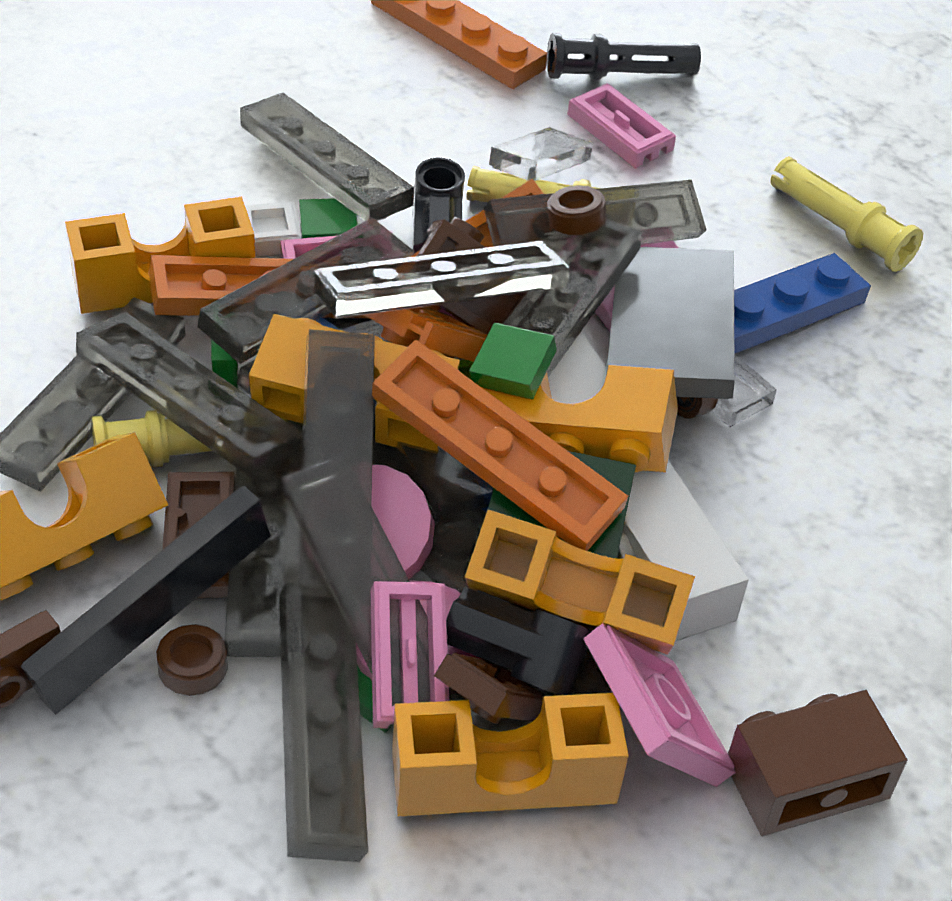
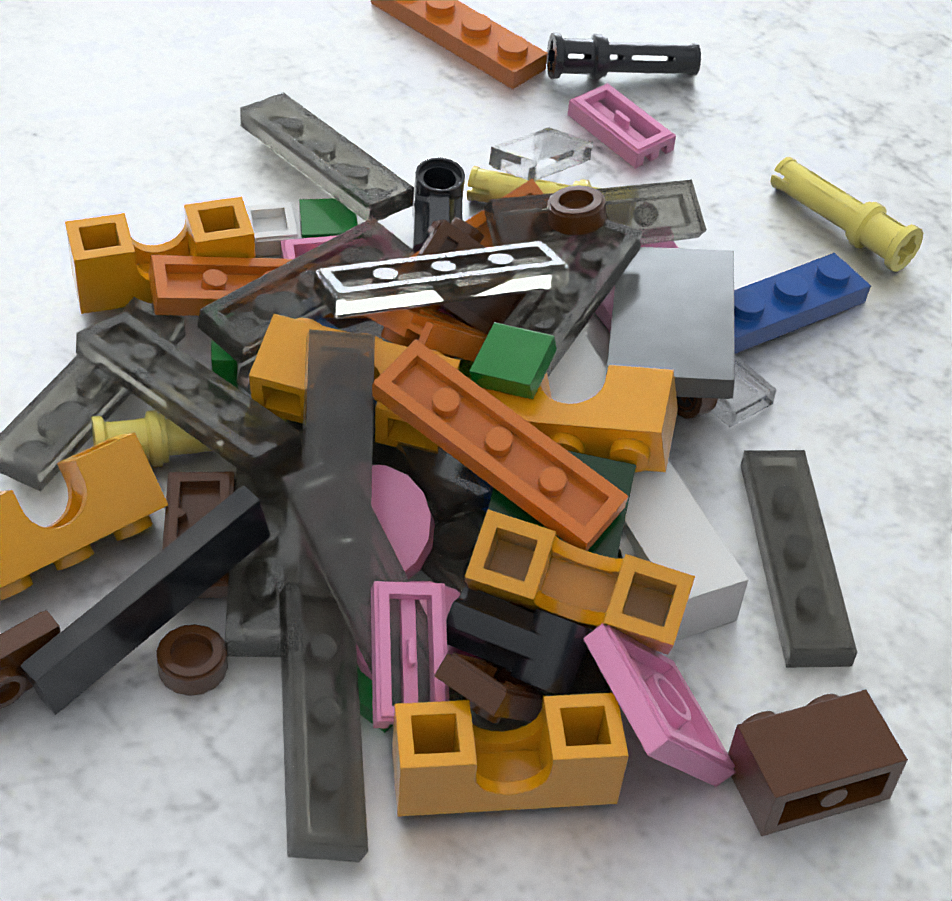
(797, 560): none -> clear smoke tile

